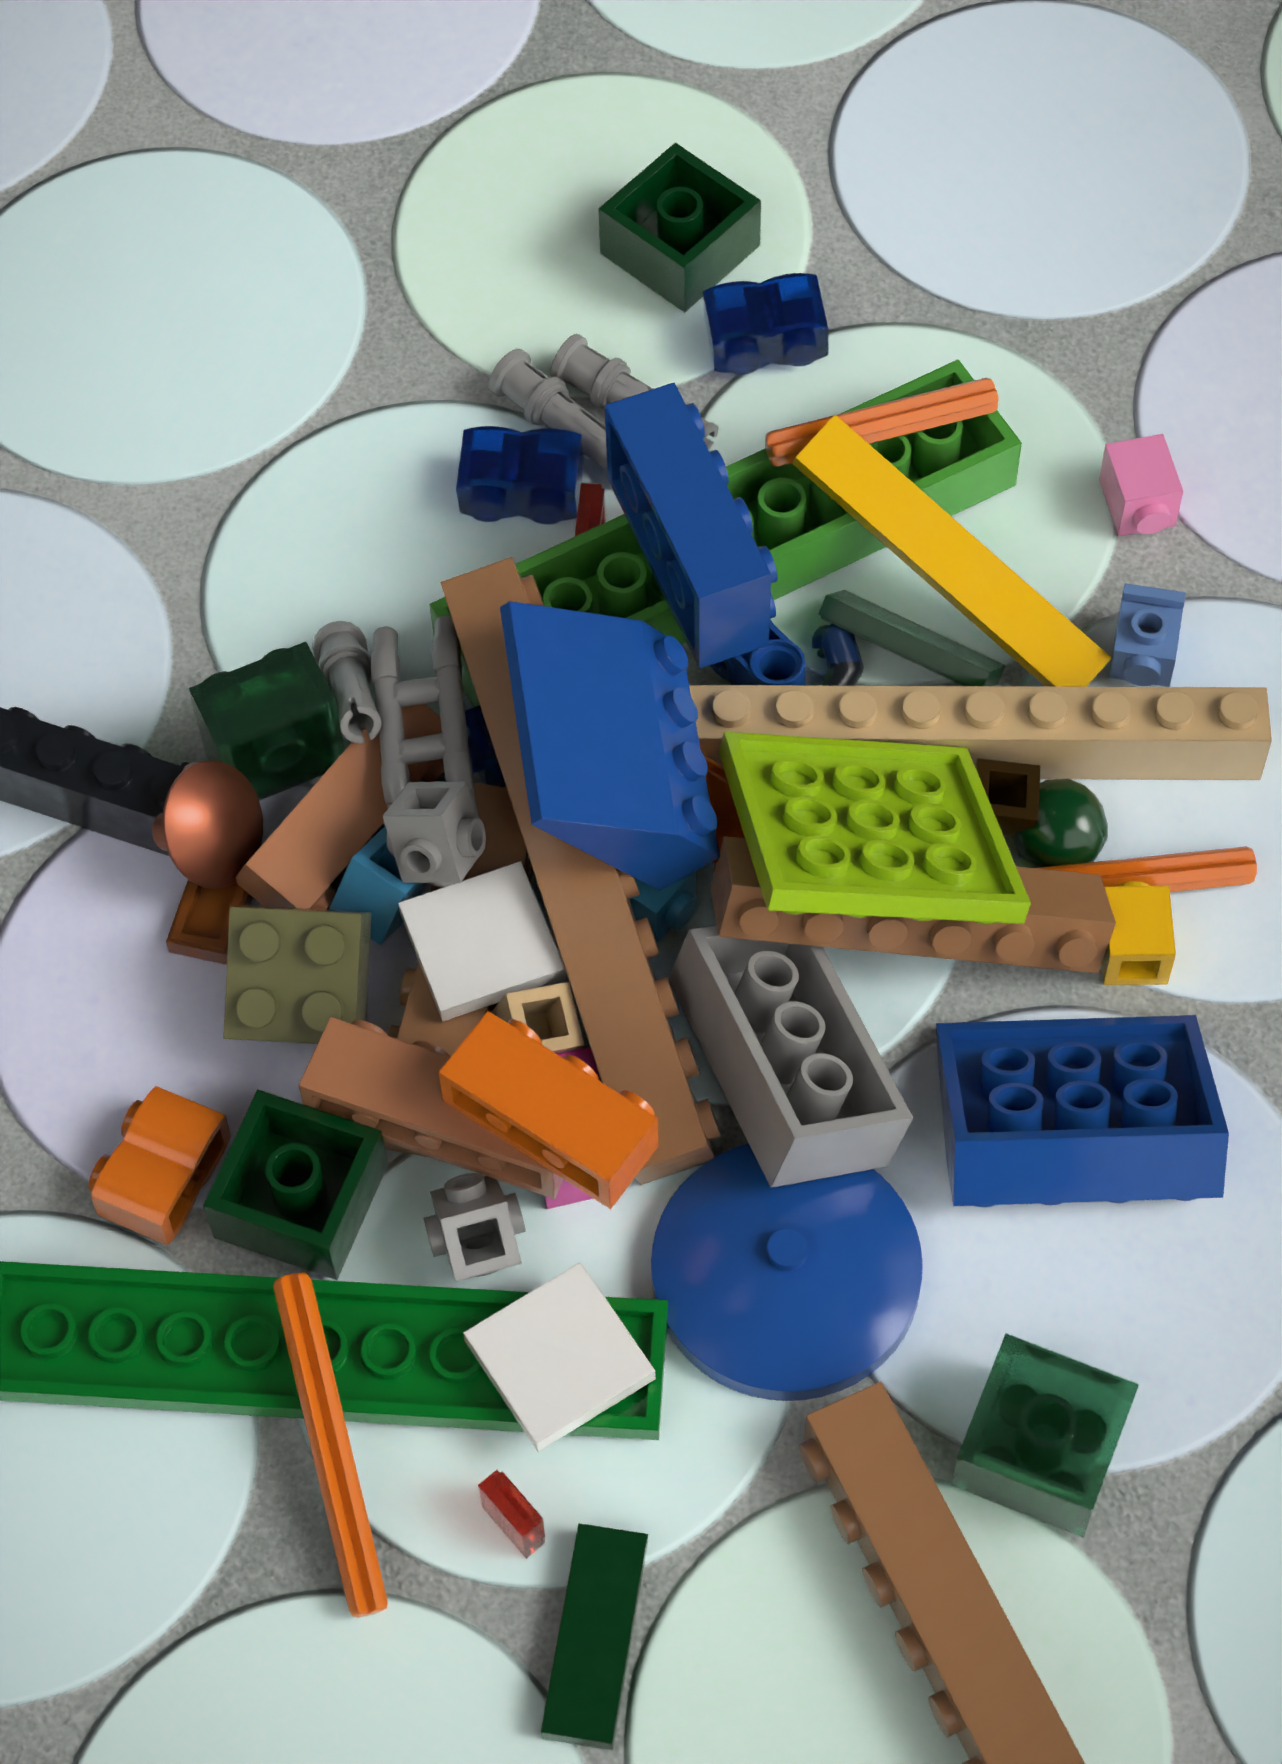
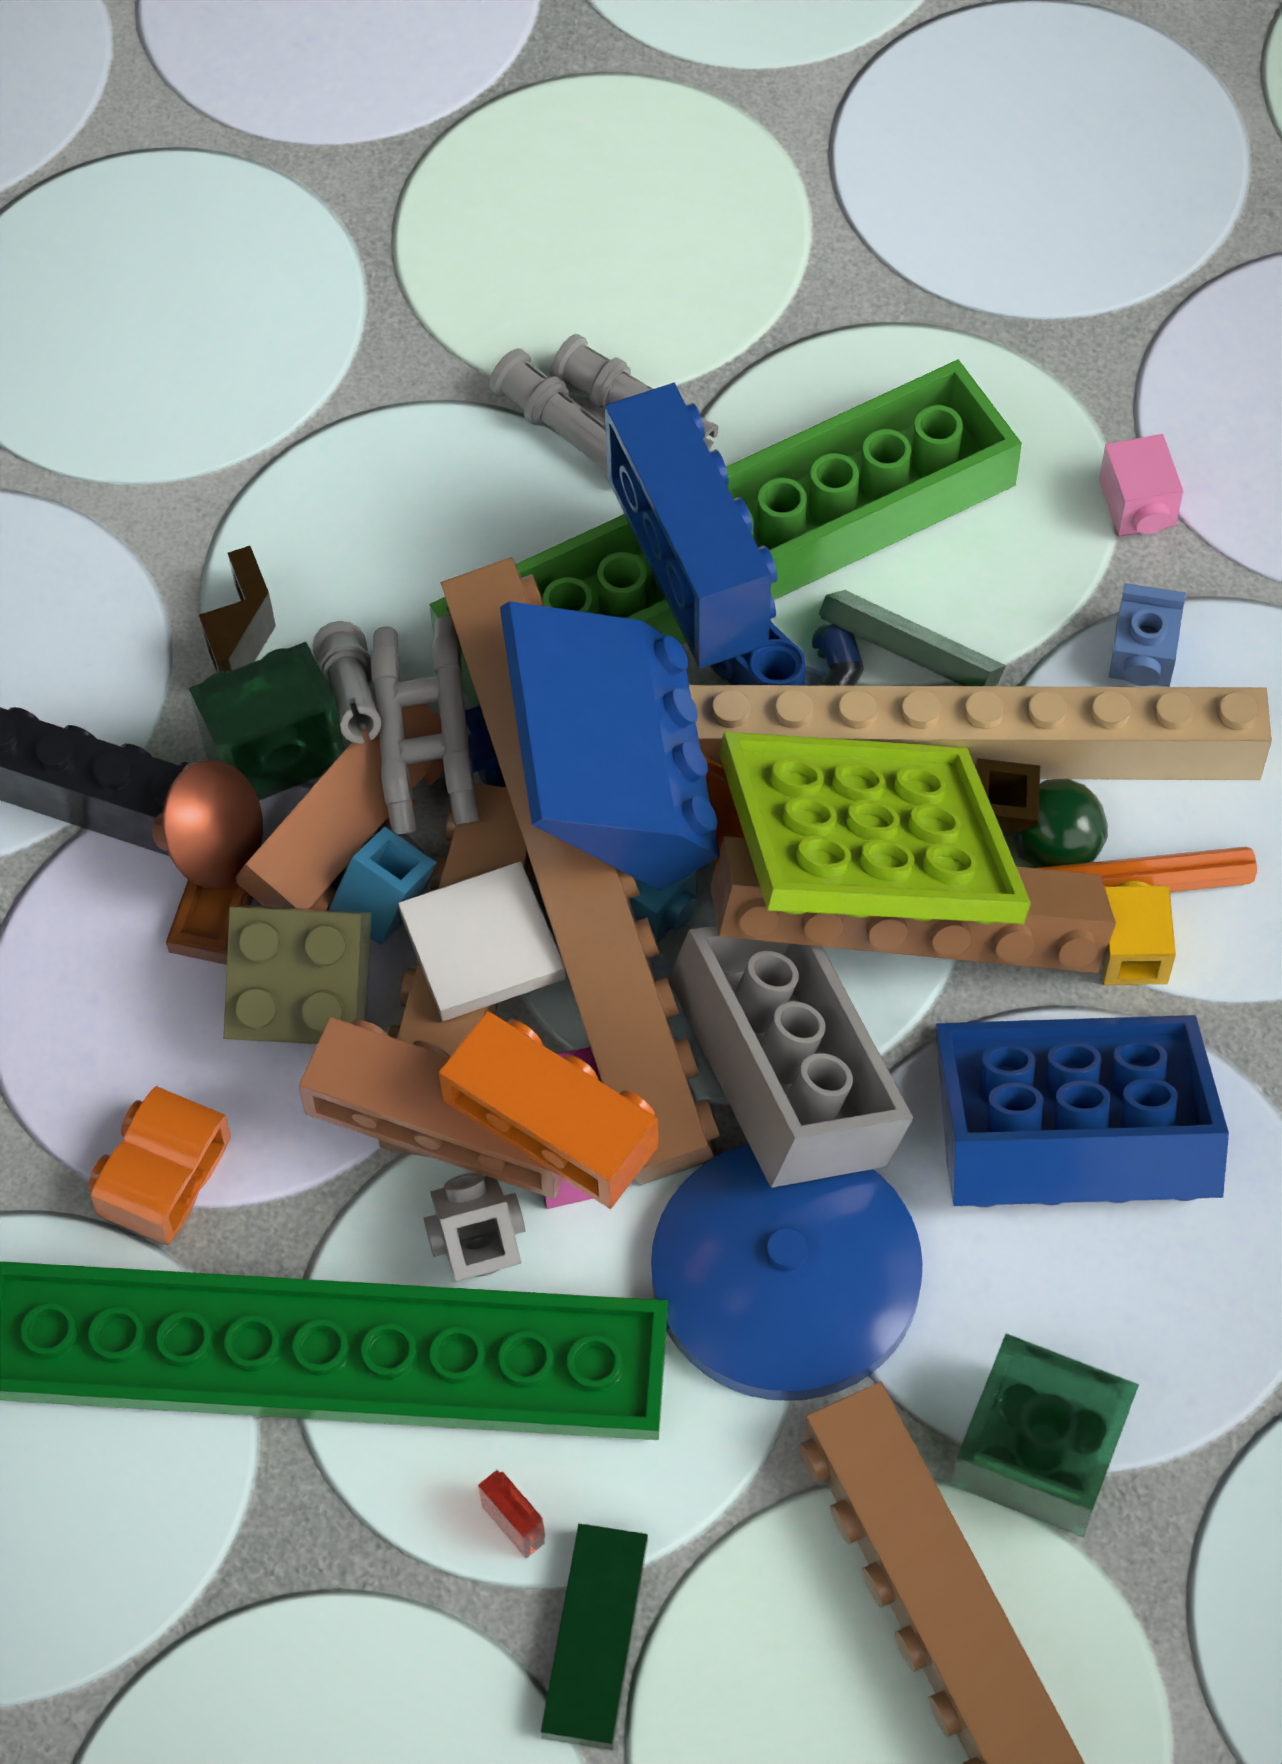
(241, 629): none -> dark brown slope
(296, 1184): dark green brick -> none
(330, 1445): orange axle -> none
(434, 832): light grey brick -> none
(520, 474): clear blue brick -> none
(548, 1013): tan brick -> none
(559, 1356): white tile -> none
(591, 507): clear red tile -> none
(680, 226): dark green brick -> none
(766, 323): clear blue brick -> none
(892, 418): orange axle -> none
(949, 558): yellow tile -> none

